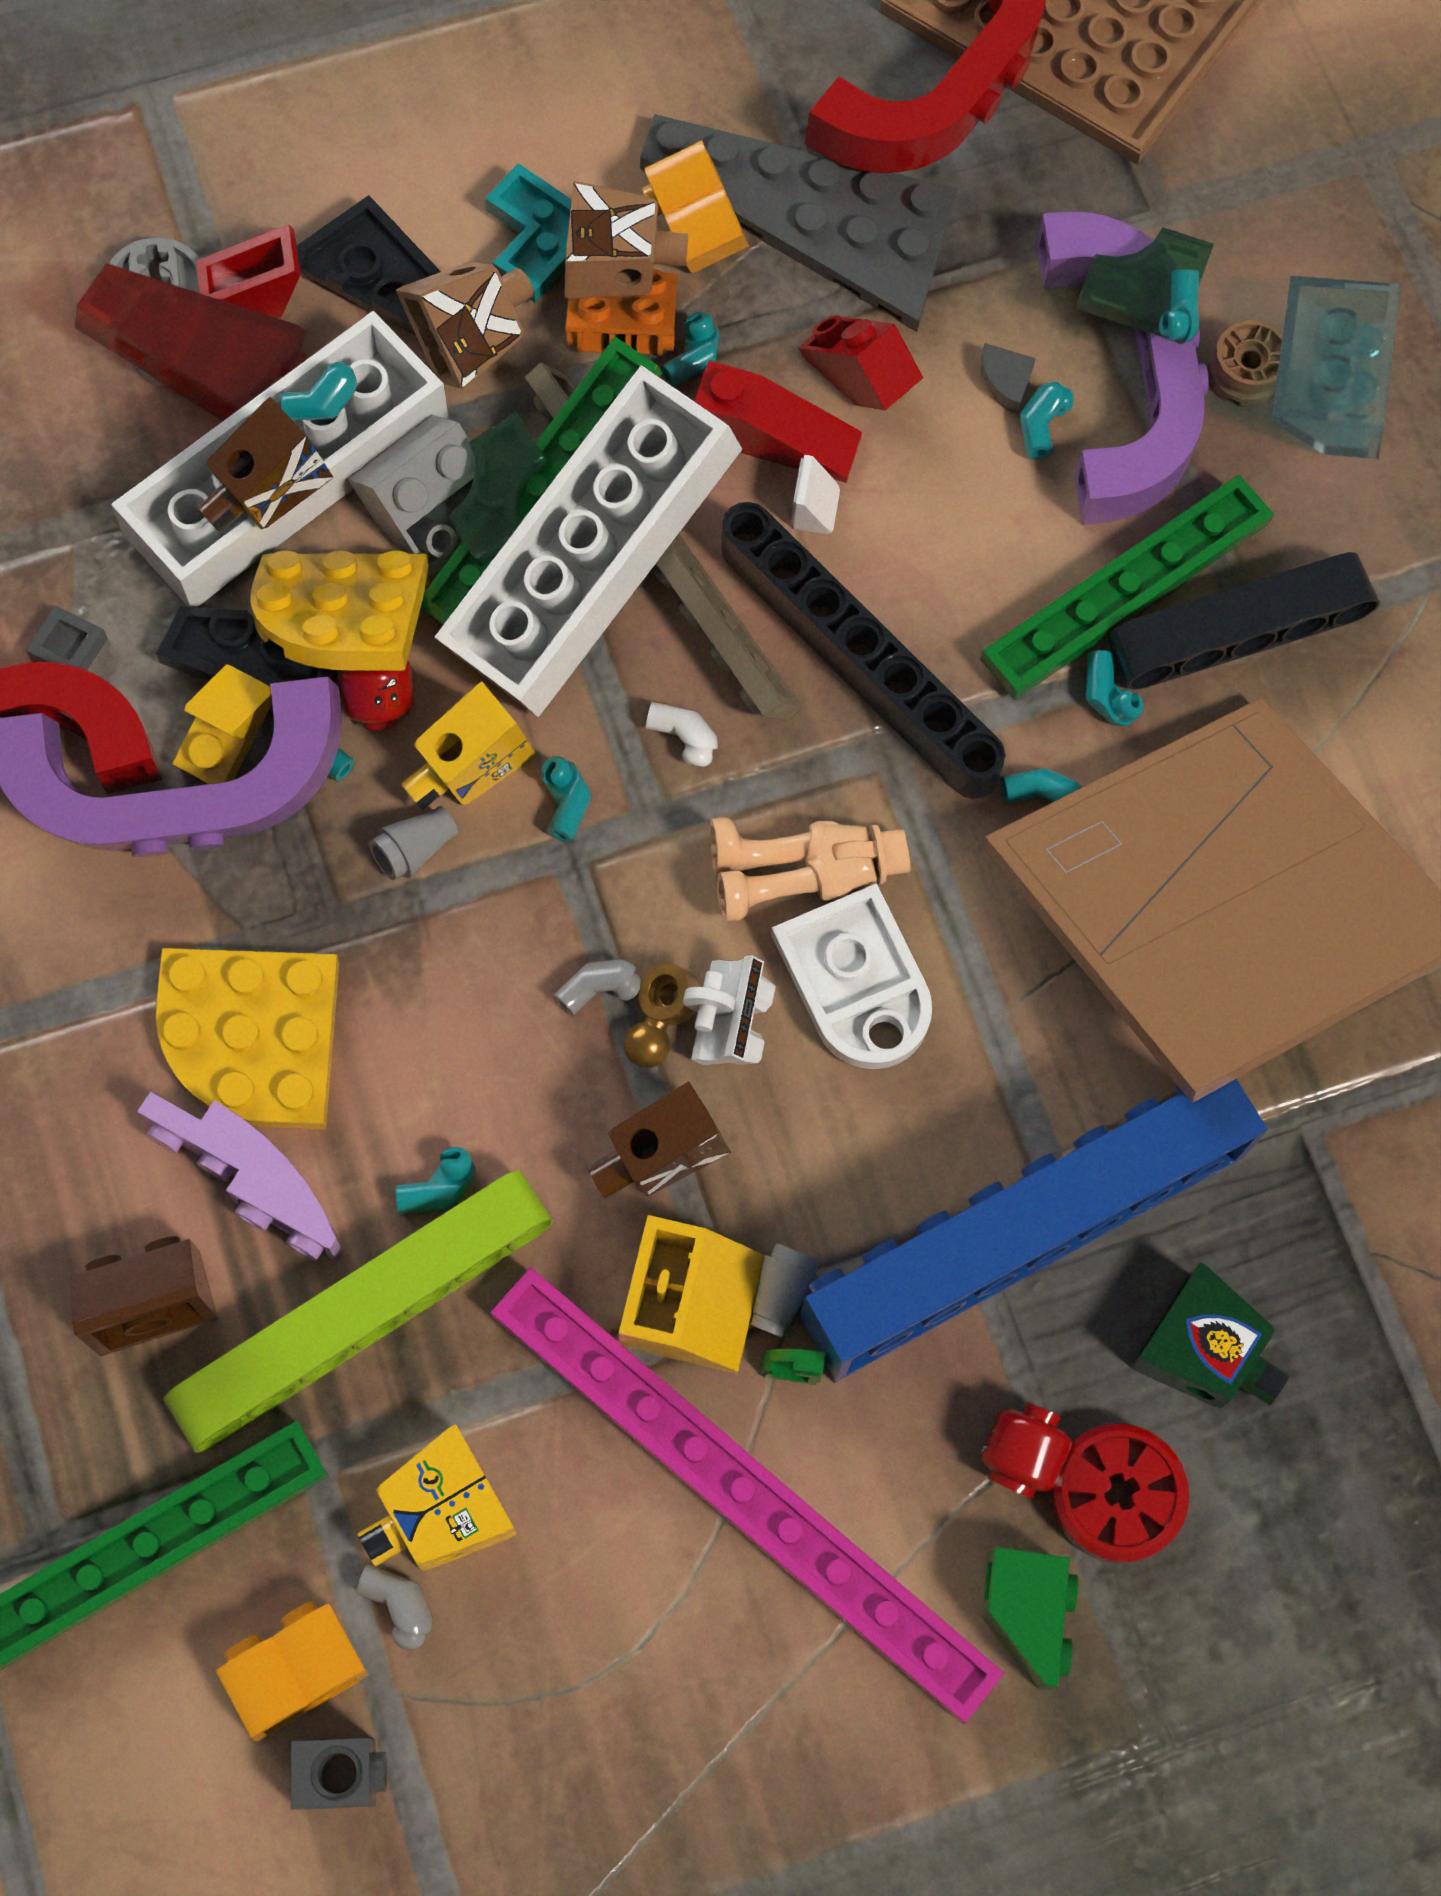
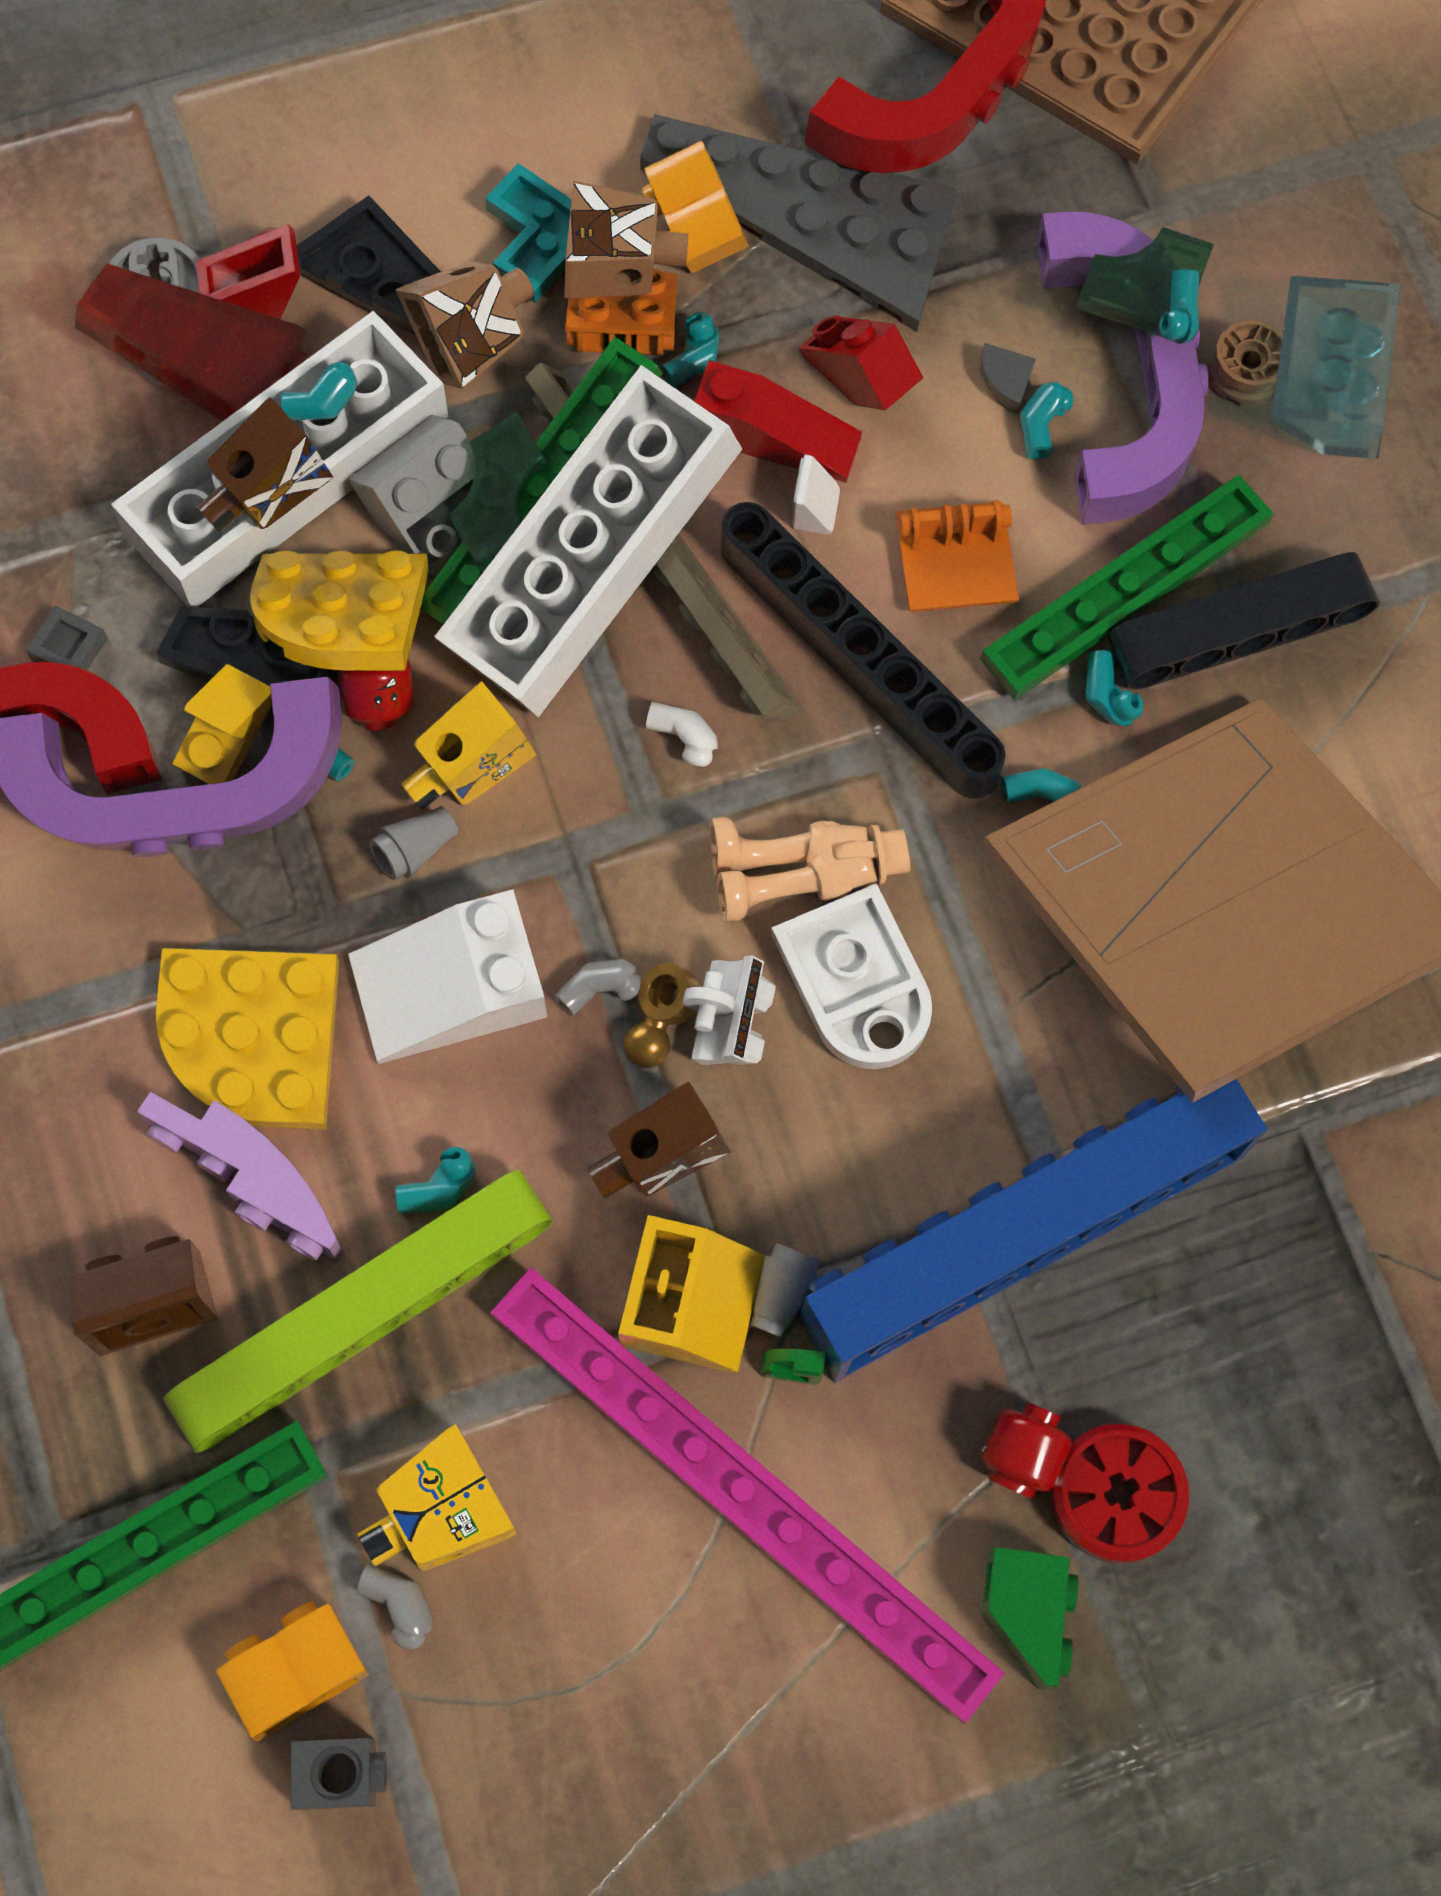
(449, 978): none -> white slope
(569, 794): teal arm -> none
(957, 556): none -> orange hinge
(1211, 1344): dark green torso -> none

